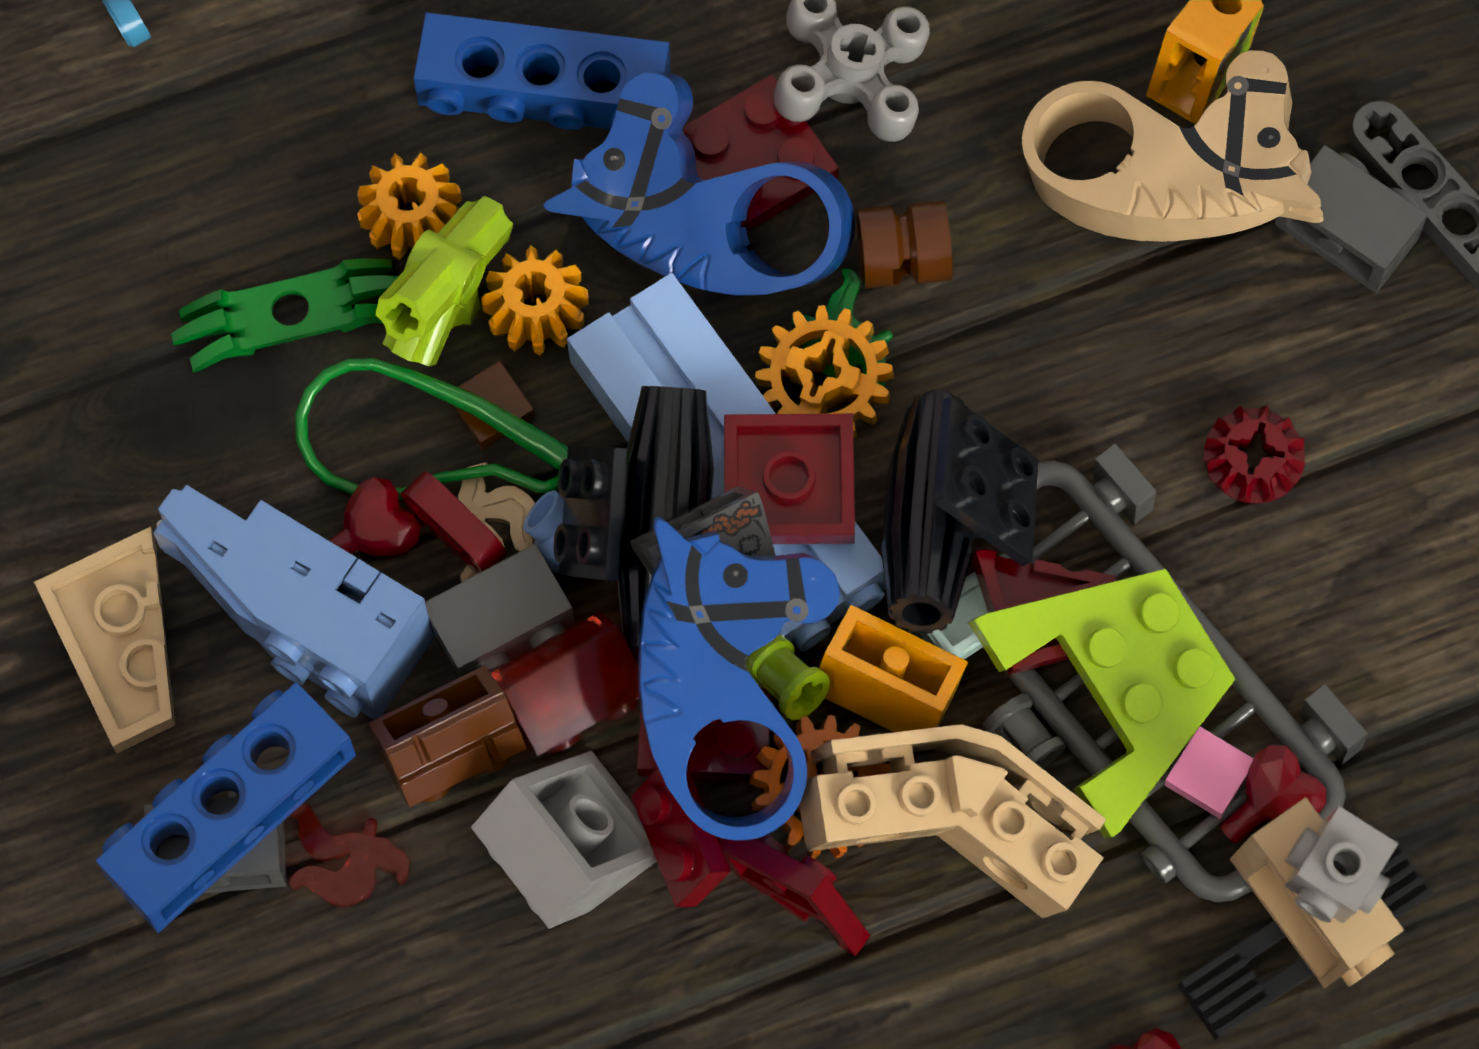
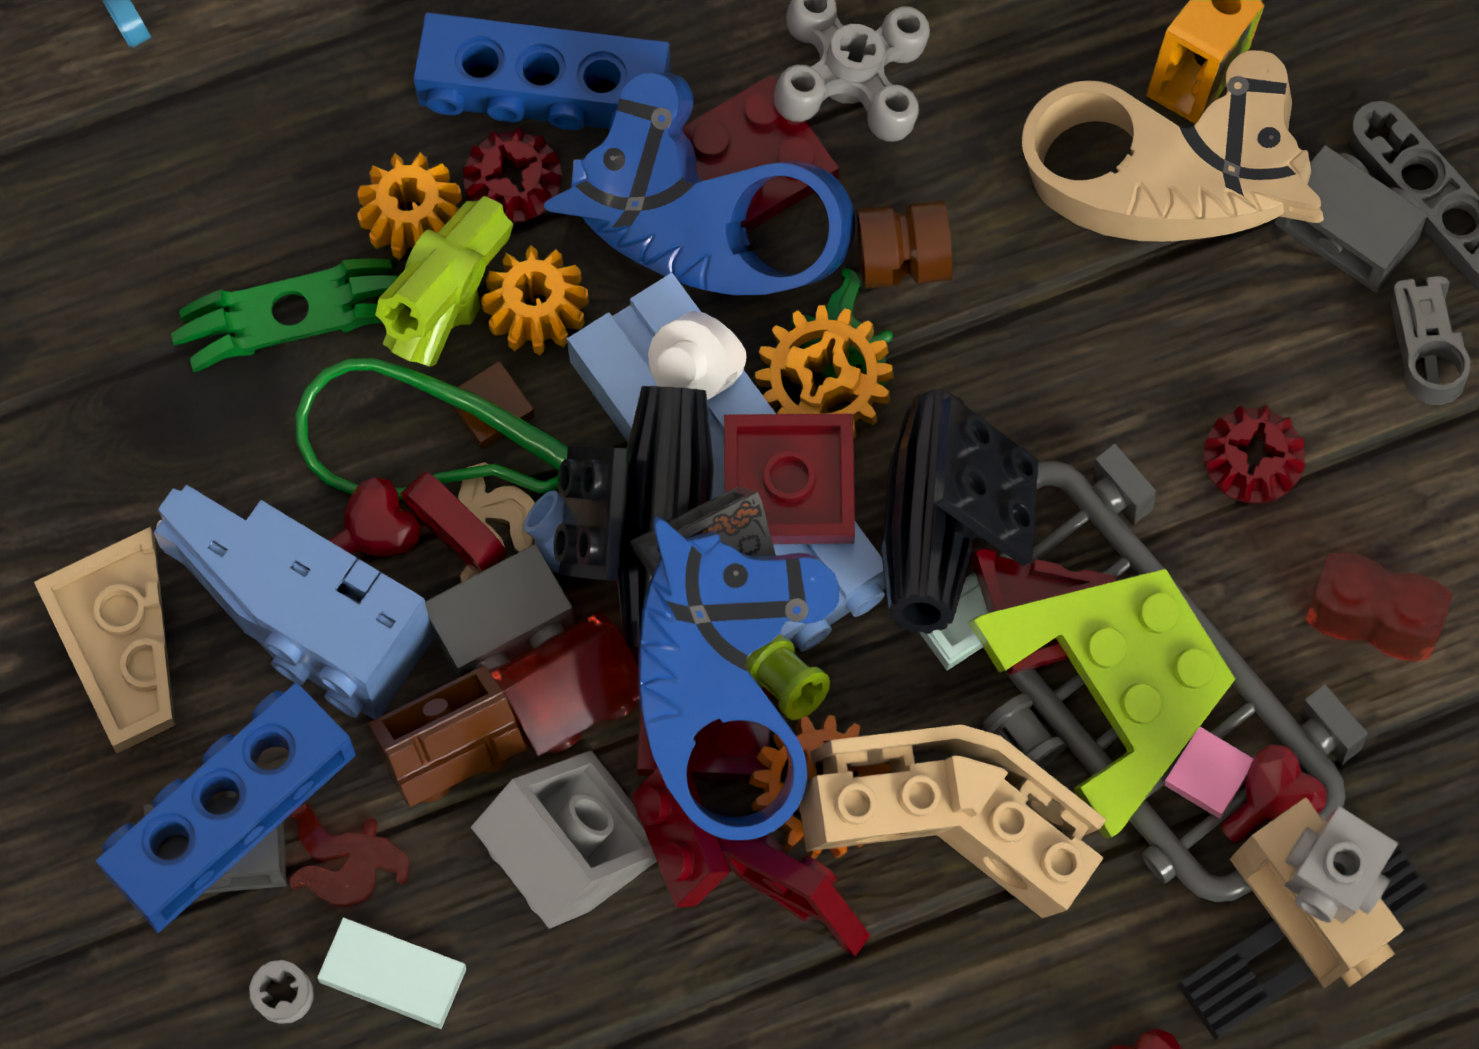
(278, 972): none -> light grey bush
(392, 973): none -> light aqua tile
(540, 178): none -> dark red gear
(696, 354): none -> white piece
(889, 673): light orange brick -> none
(1392, 611): none -> clear red brick
(1425, 333): none -> dark grey piece

